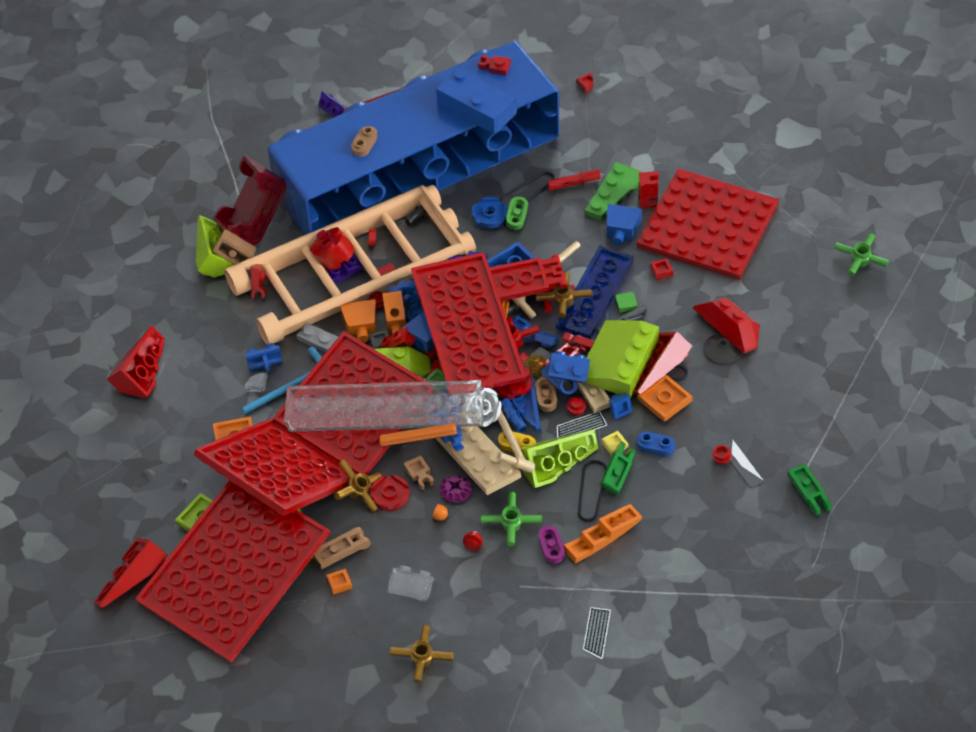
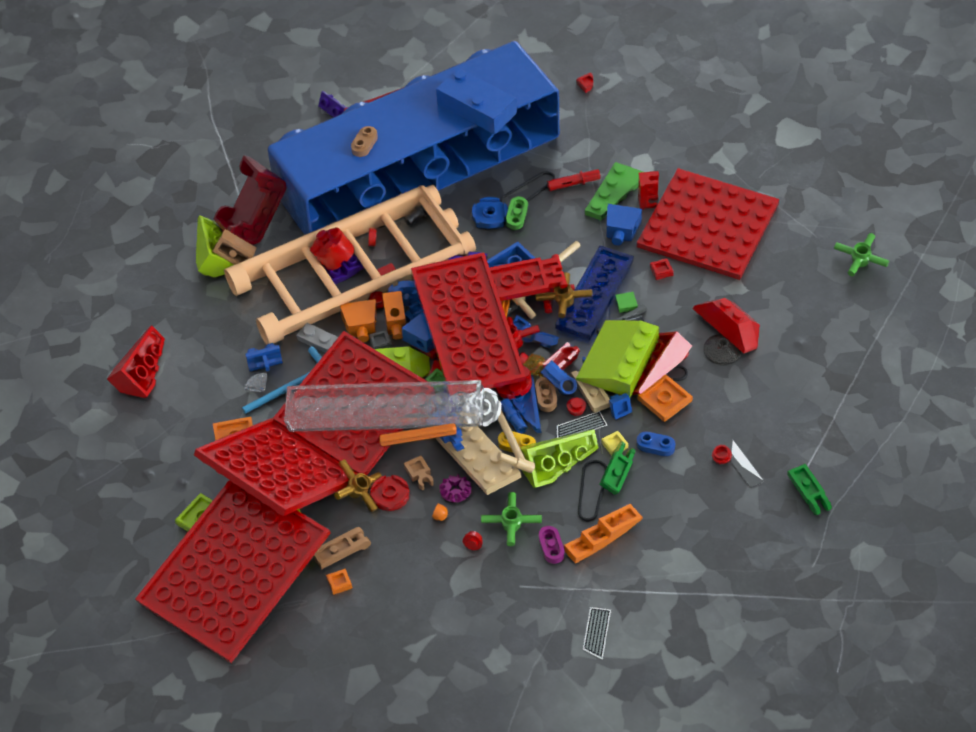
(139, 562): red wedge -> none
(257, 278): red plate -> none
(399, 338): red hinge -> none
(410, 583): clear bracket -> none
(421, 660): pearl gold bar -> none
(497, 65): red plate -> none
(568, 367): blue bracket -> none
(582, 343): red plate -> none

